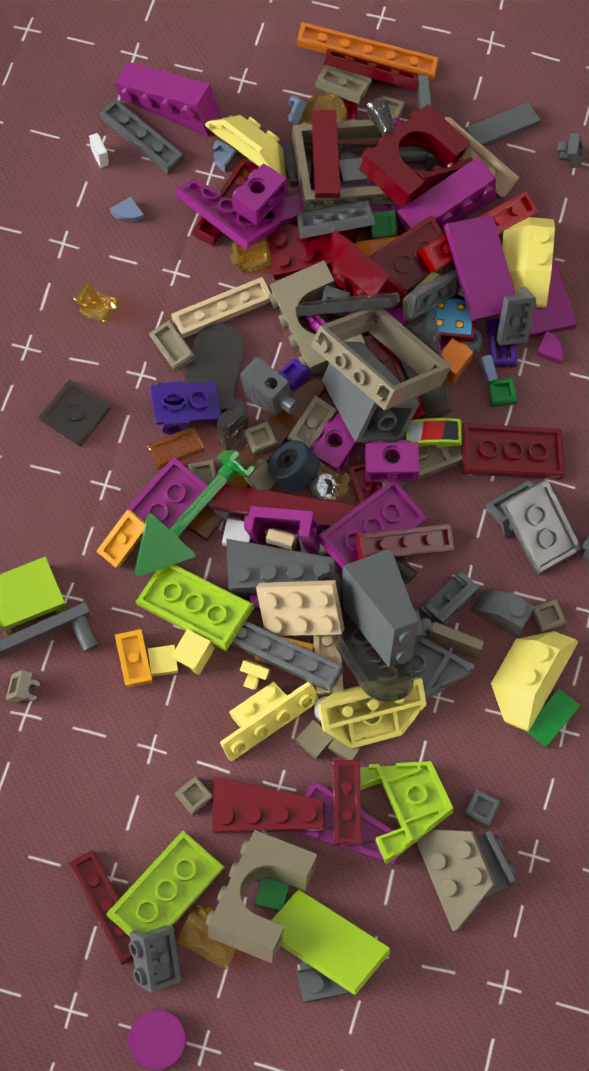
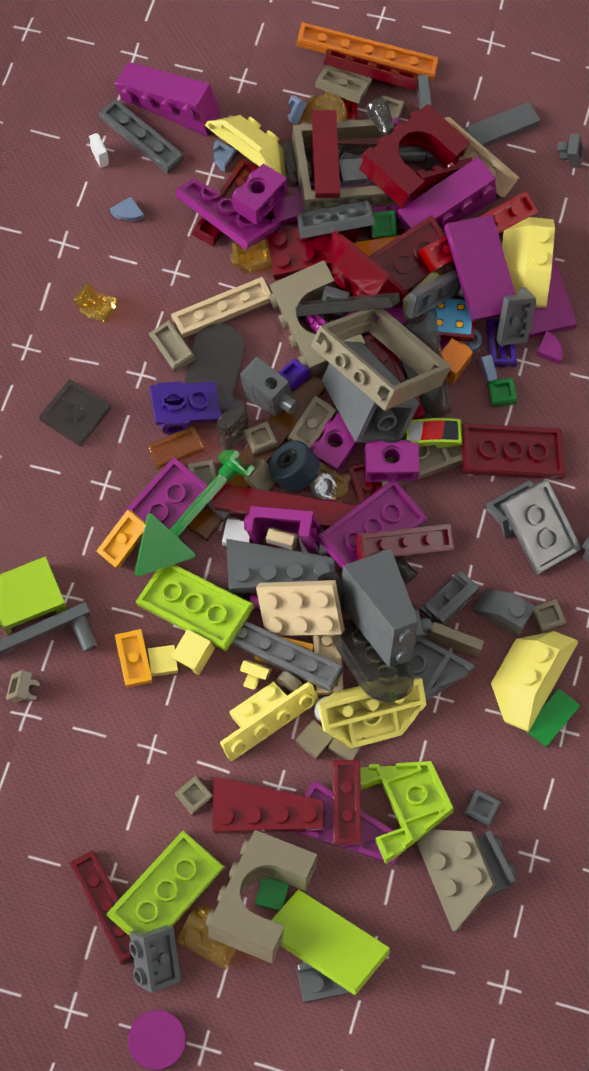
(288, 681): none -> dark tan tile

